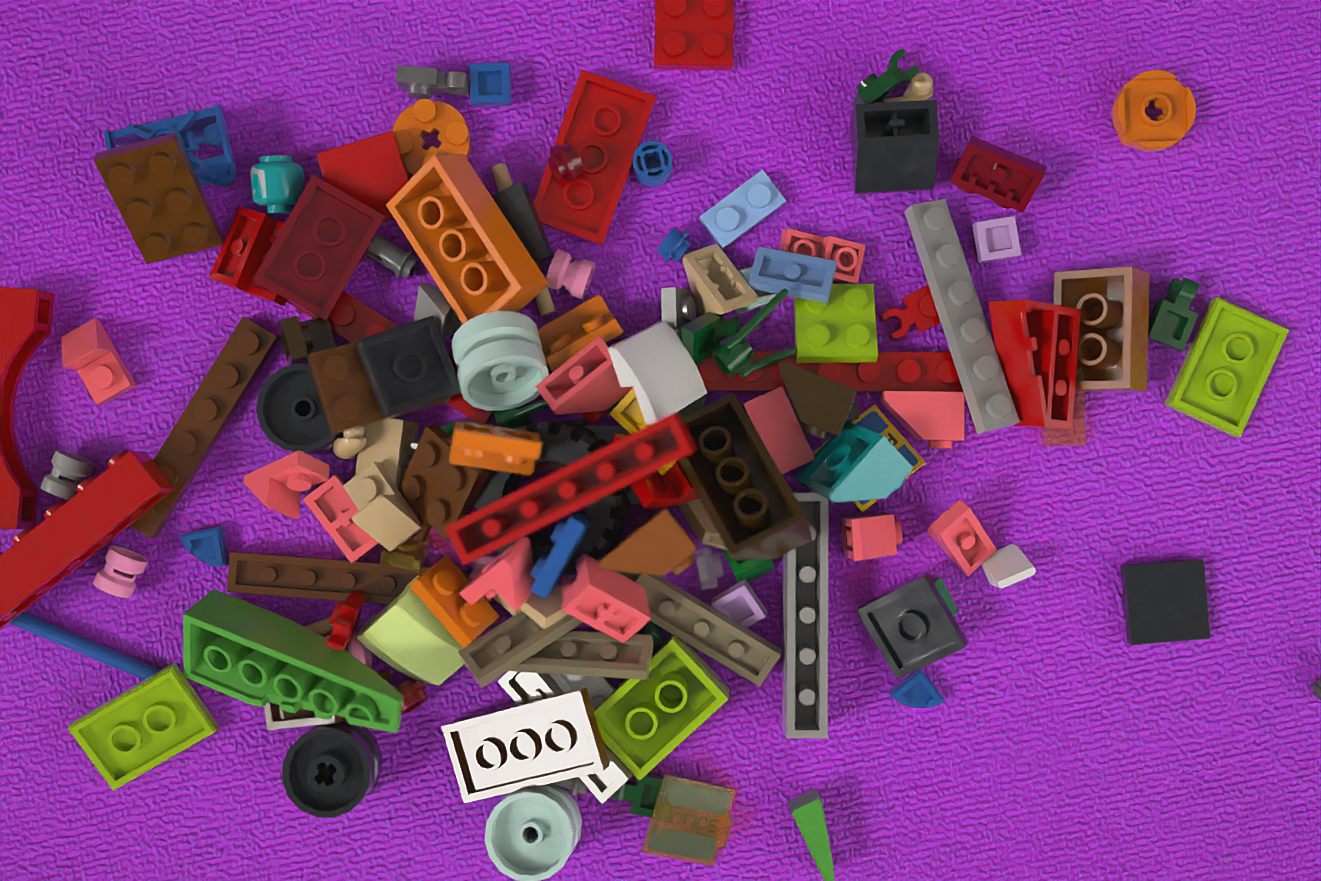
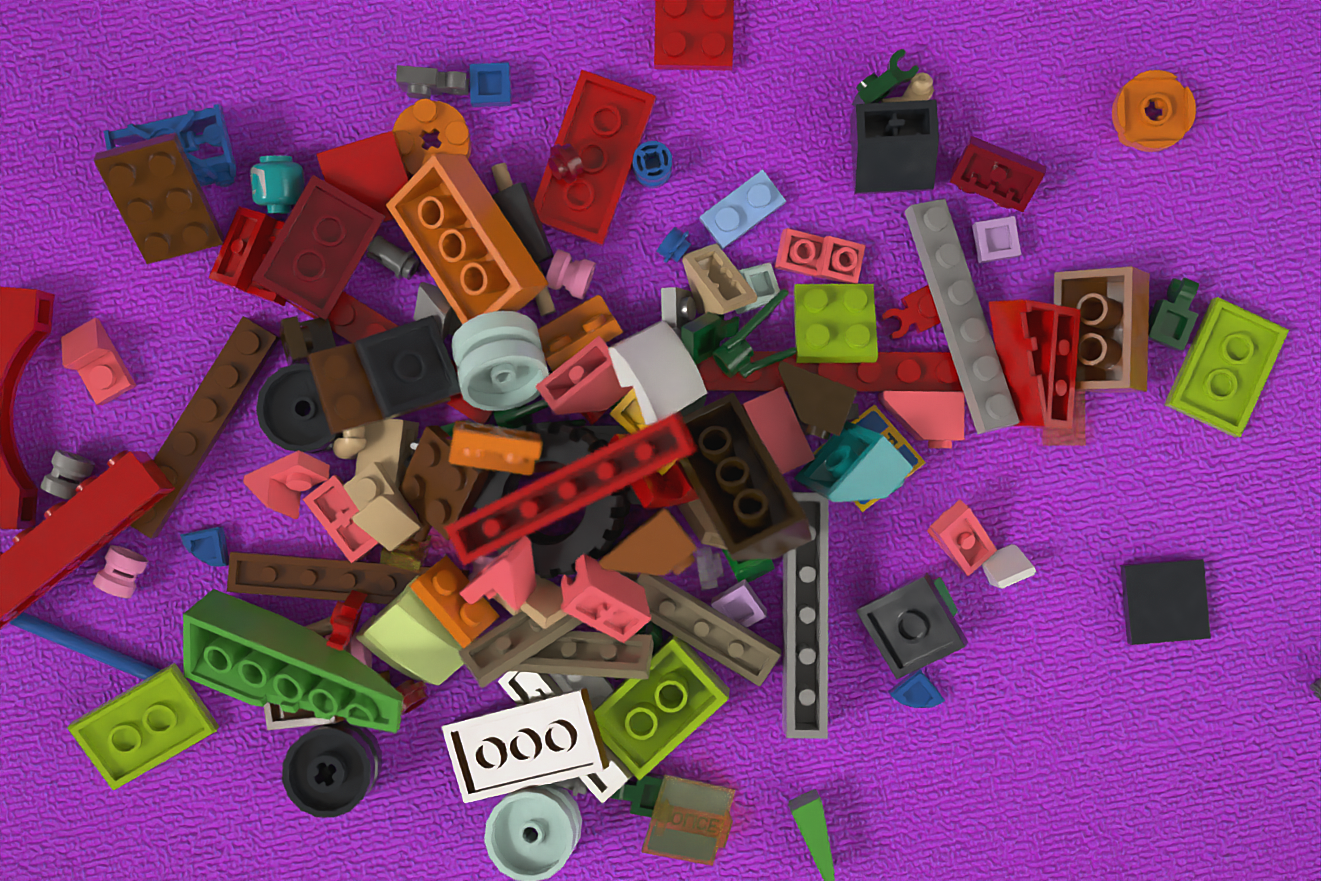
(550, 569): blue plate -> none
(800, 274): medium blue plate -> none
(870, 536): coral slope -> none

